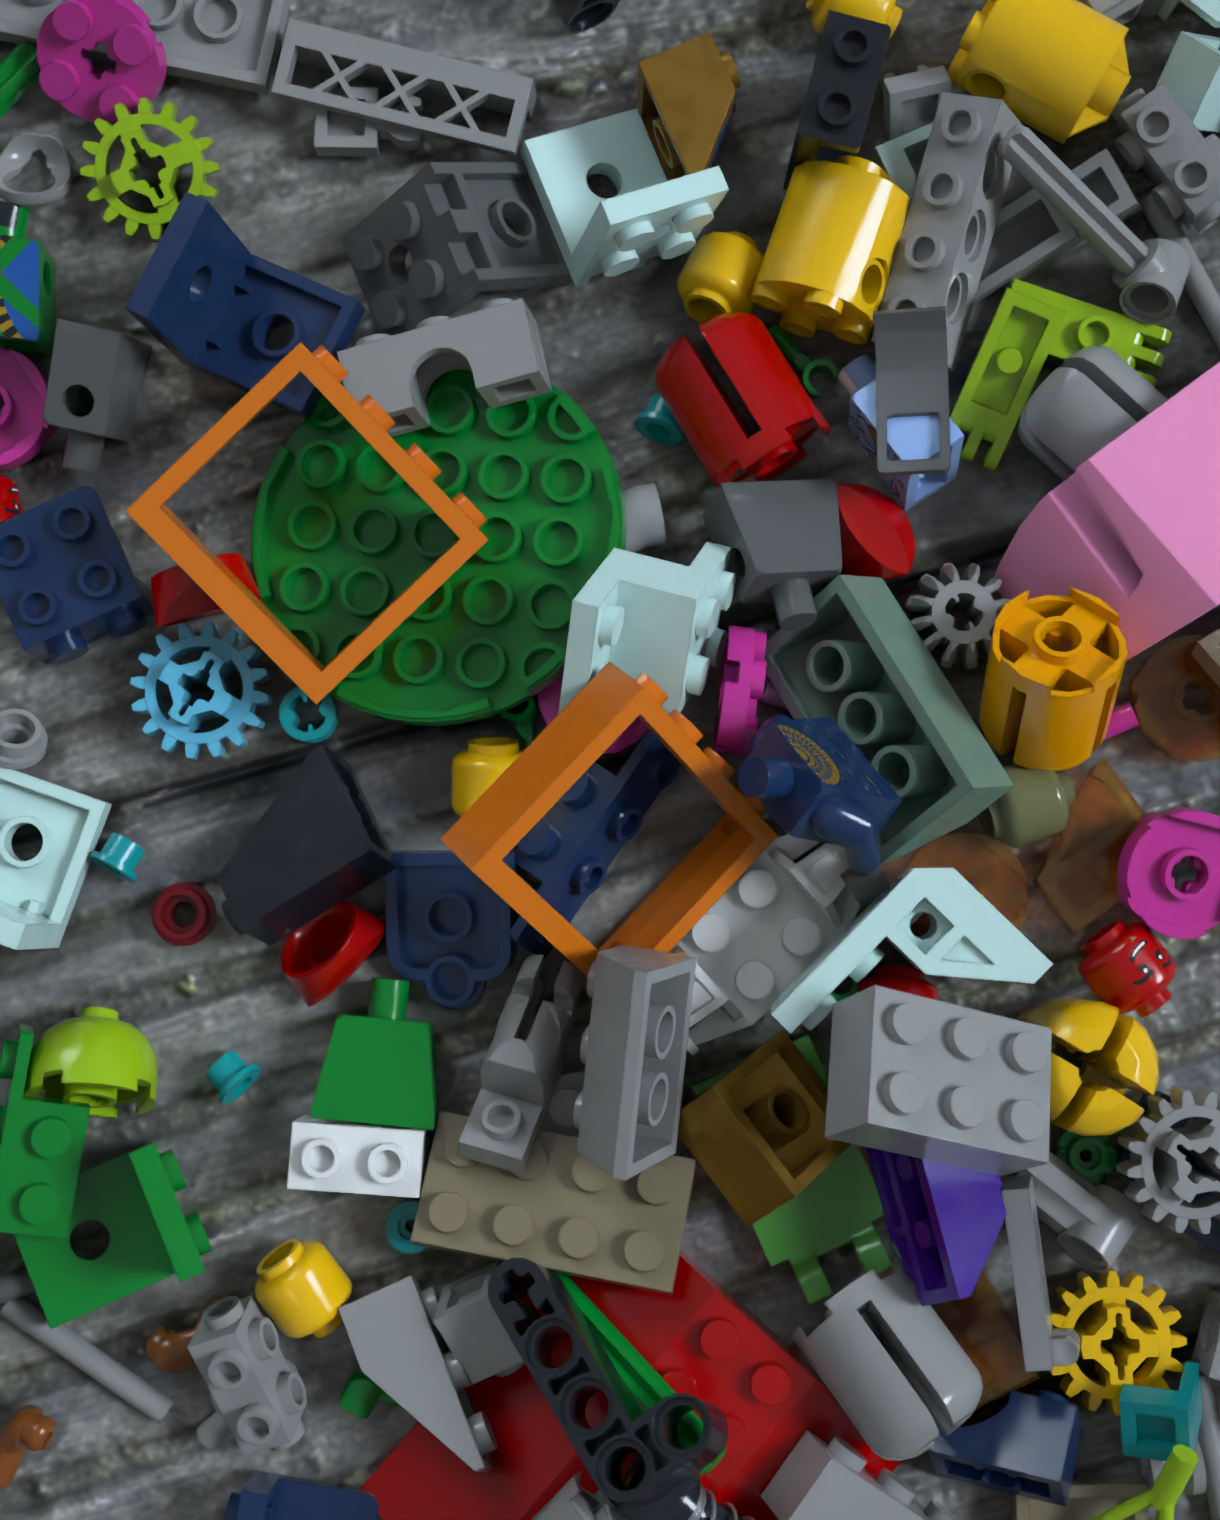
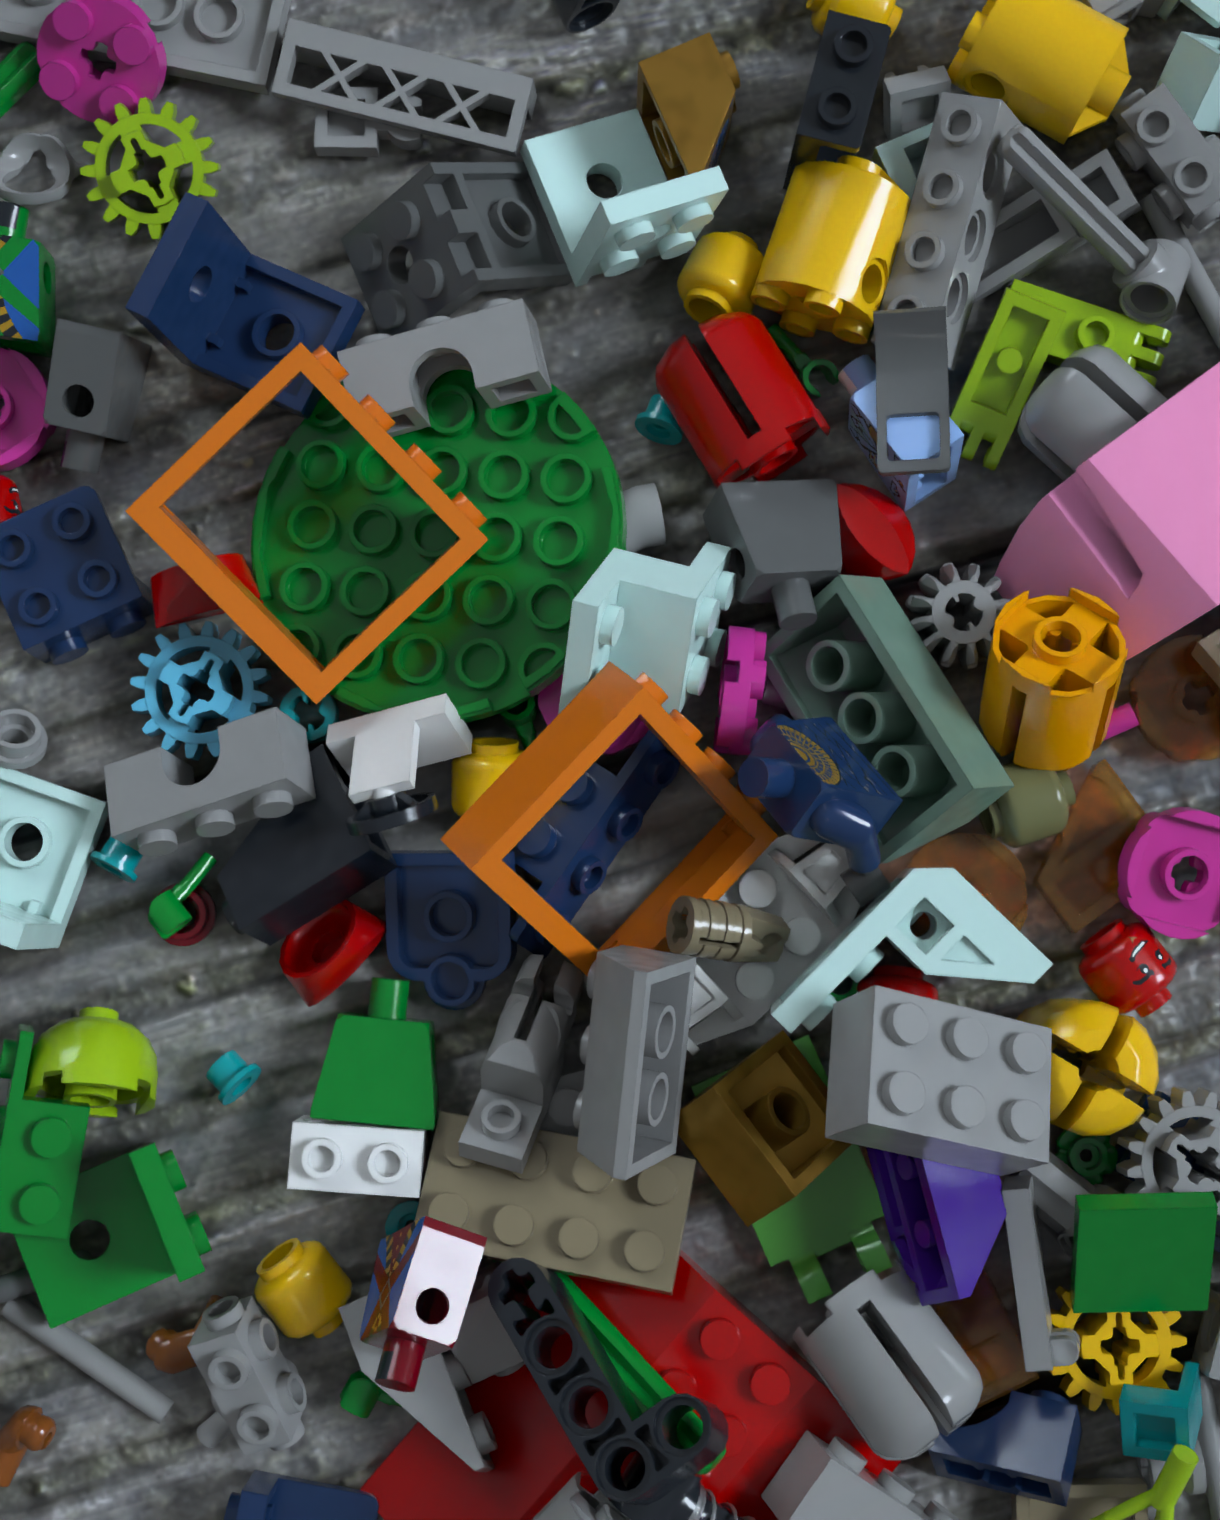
(166, 910): none -> green hand
(258, 774): none -> light grey arch
(383, 755): none -> white piece
(419, 1296): none -> torso
(725, 931): none -> dark tan hinge
(1142, 1252): none -> green tile

